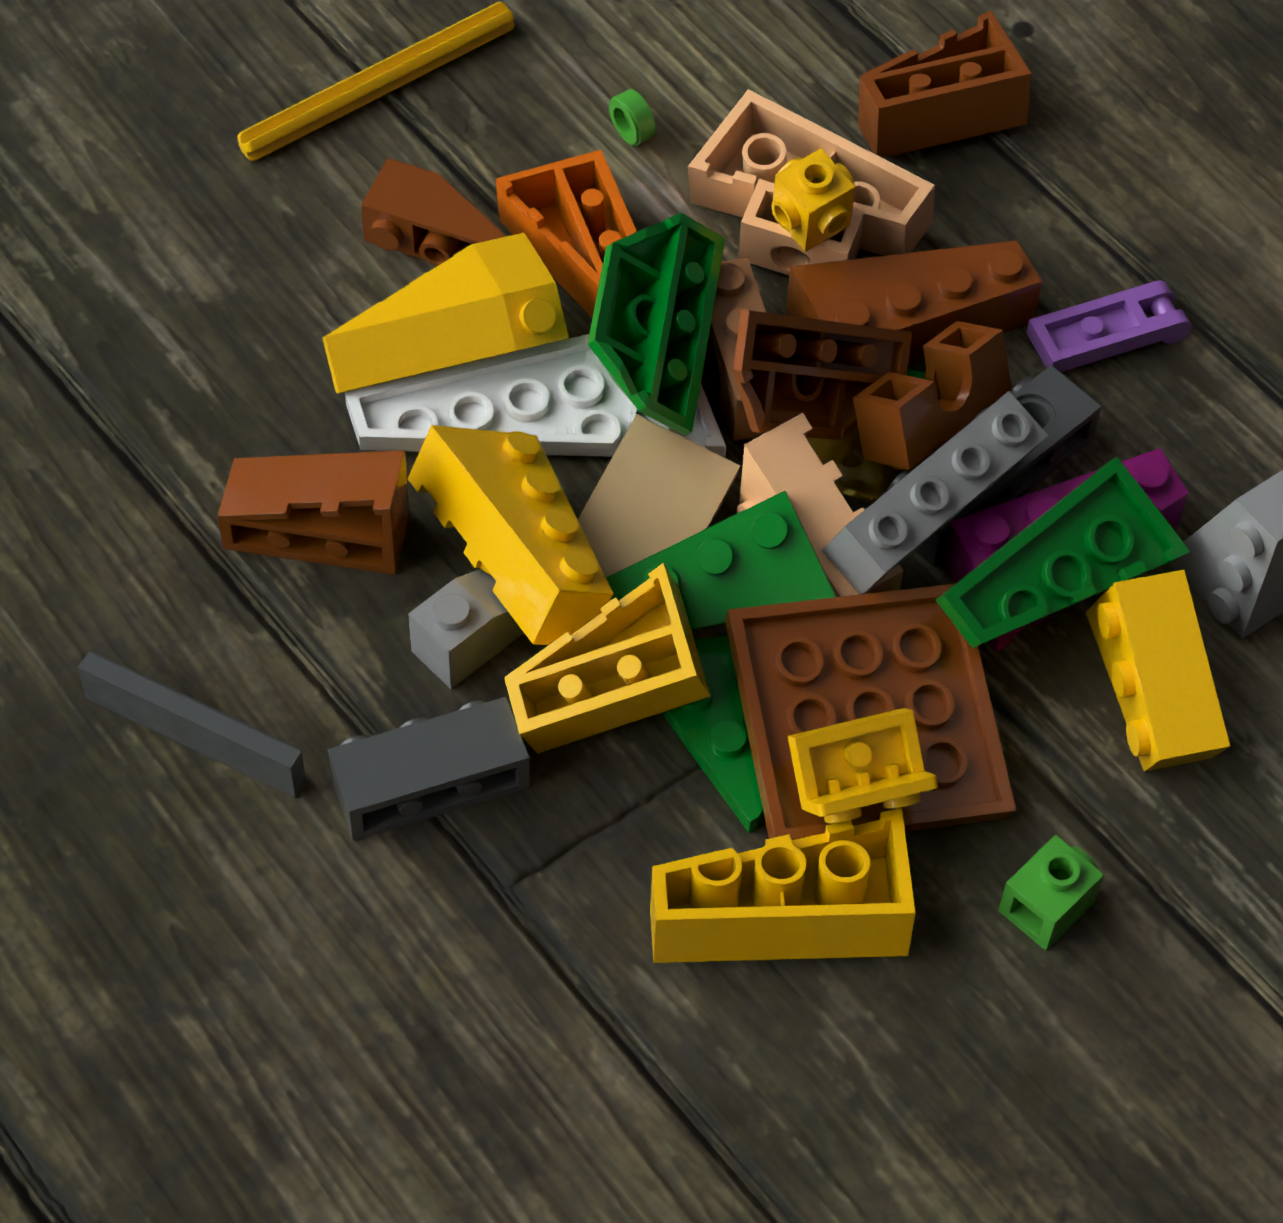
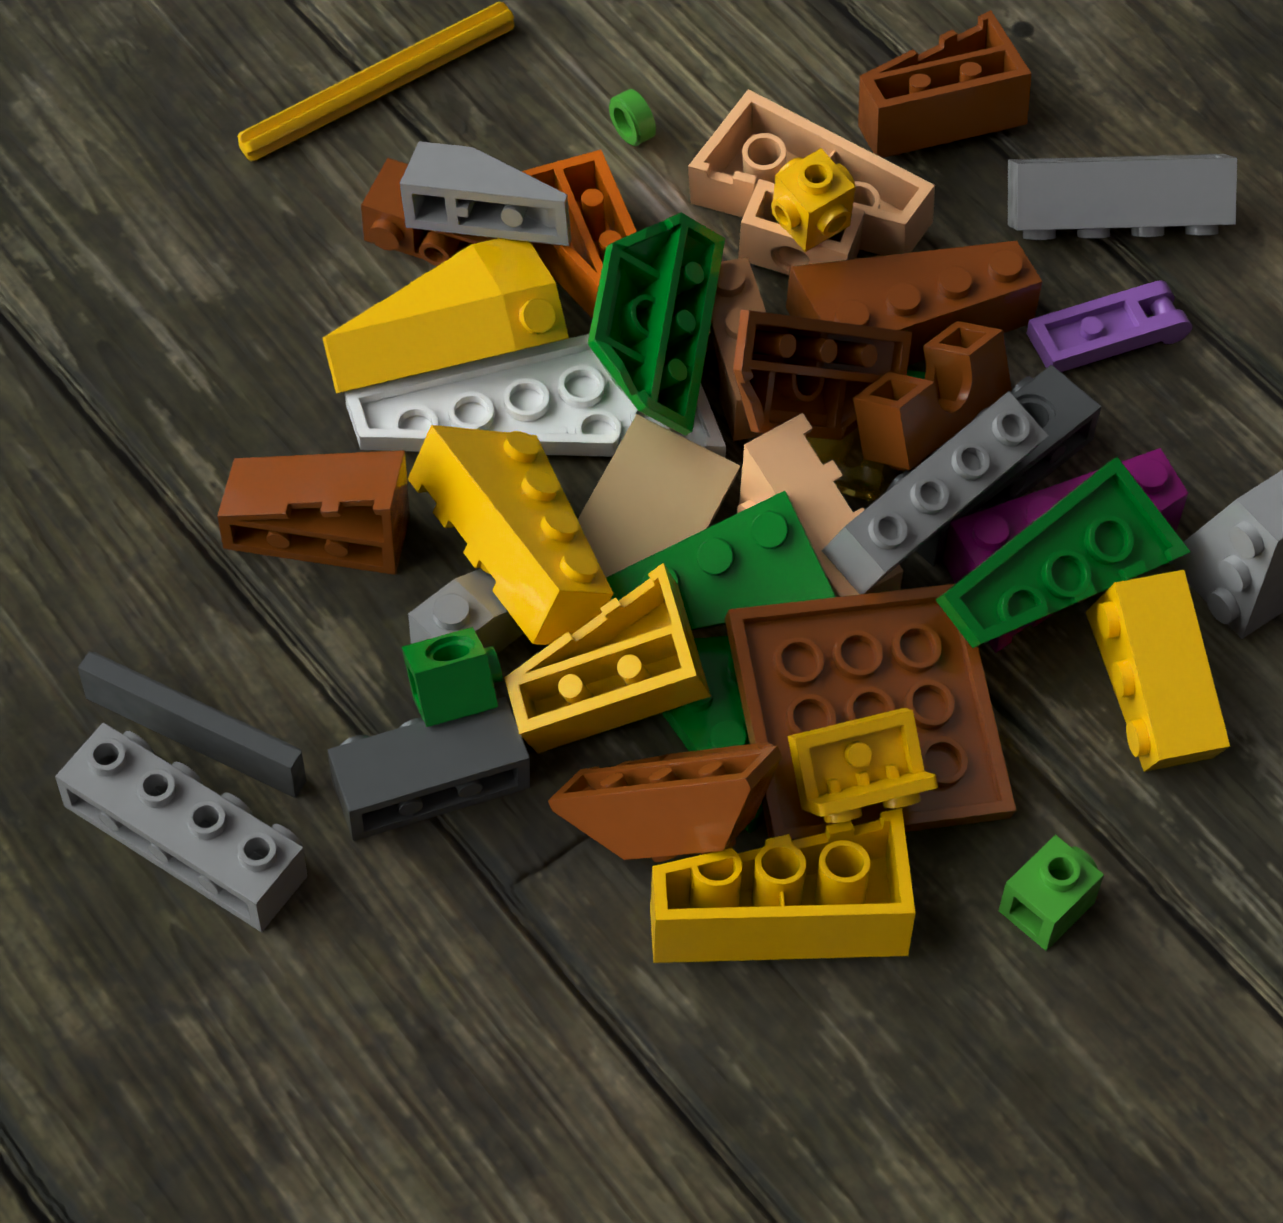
(183, 825): none -> light grey brick
(452, 676): none -> green brick
(480, 196): none -> light grey slope
(670, 800): none -> dark orange wedge
(1122, 193): none -> light grey brick

